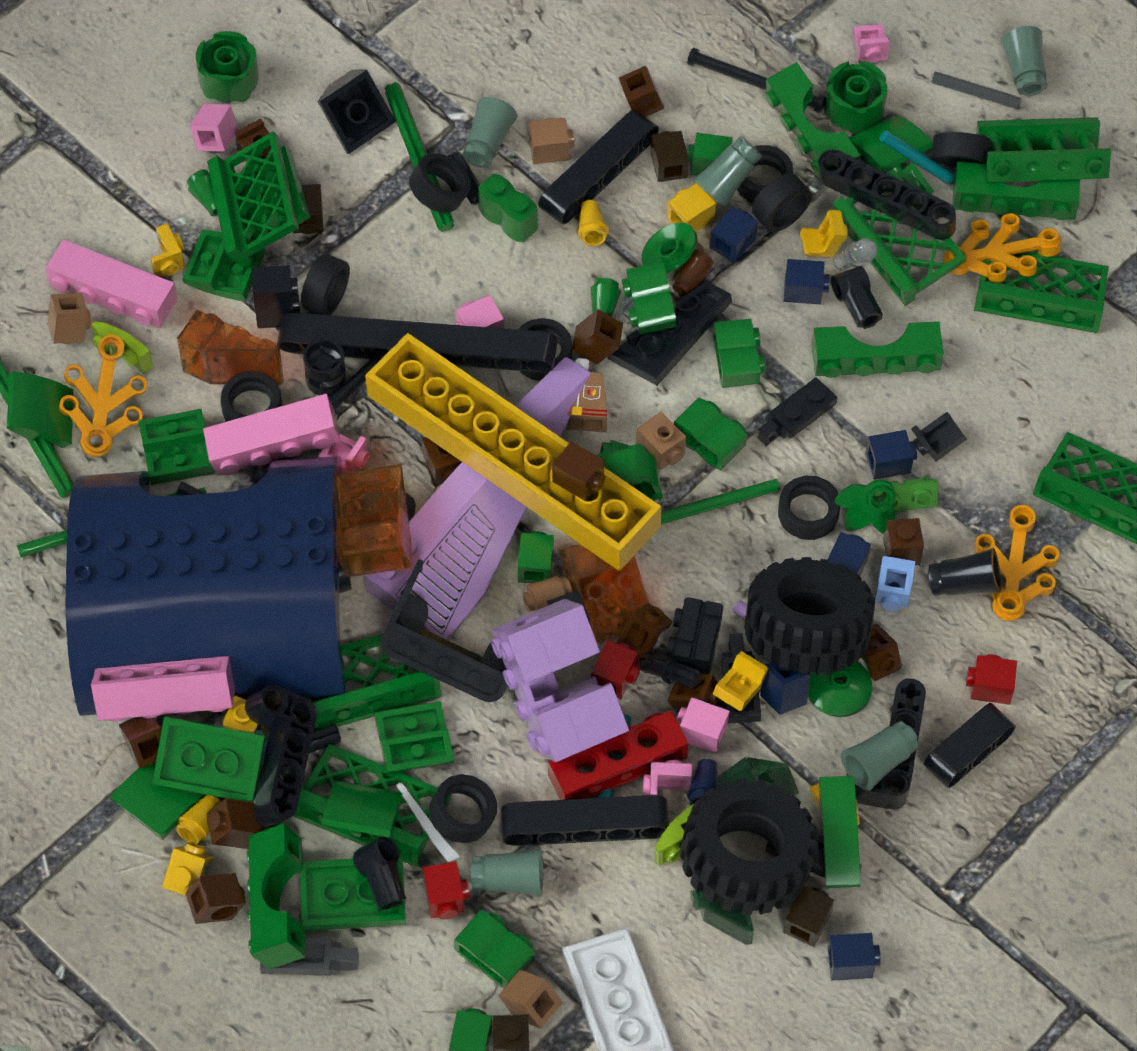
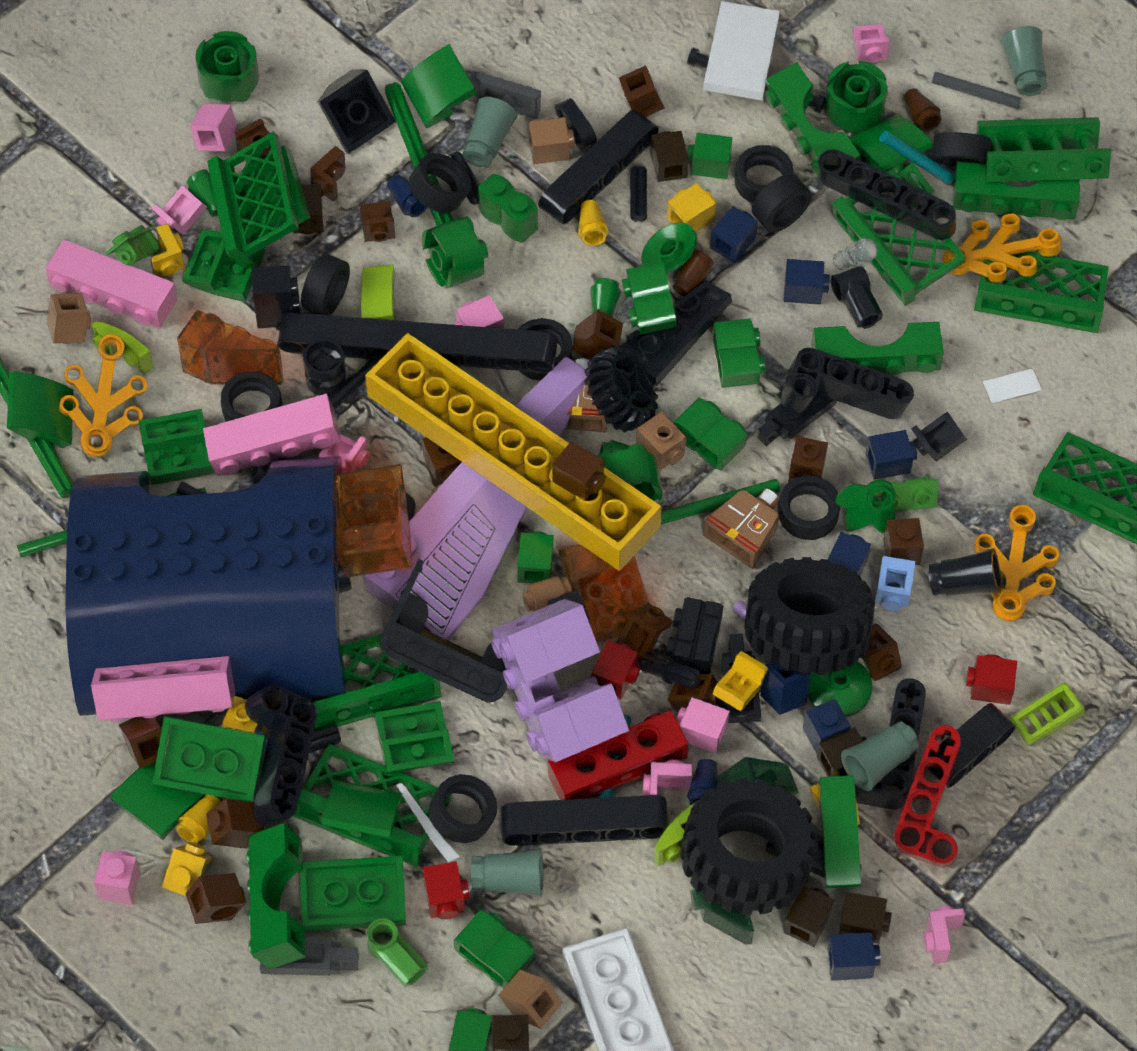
(117, 877): none -> bright pink brick
(135, 245): none -> bright green hinge
(180, 211): none -> bright pink bracket
(328, 171): none -> reddish brown bracket
(377, 221): none -> reddish brown bracket
(378, 292): none -> lime slope
(378, 863): black piece -> none
(396, 954): none -> bright green piece
(404, 196): none -> dark blue cone
(438, 86): none -> green slope
(454, 252): none -> green brick
(522, 98): none -> dark grey hinge
(583, 132): none -> black beam
(621, 389): none -> black gear
(638, 193): none -> black axle
(729, 170): sand green plant -> none
(741, 50): none -> white tile
(744, 525): none -> medium nougat torso
(808, 458): none -> reddish brown brick
(824, 722): none -> dark blue brick
(827, 238): yellow bracket -> none
(830, 751): none -> dark brown brick
(864, 915): none -> dark brown brick
(883, 392): none -> black beam
(922, 110): none -> reddish brown cone
(934, 793): none -> red beam
(936, 937): none -> bright pink bracket
(1012, 385): none -> white sticker
(1063, 692): none -> lime slope

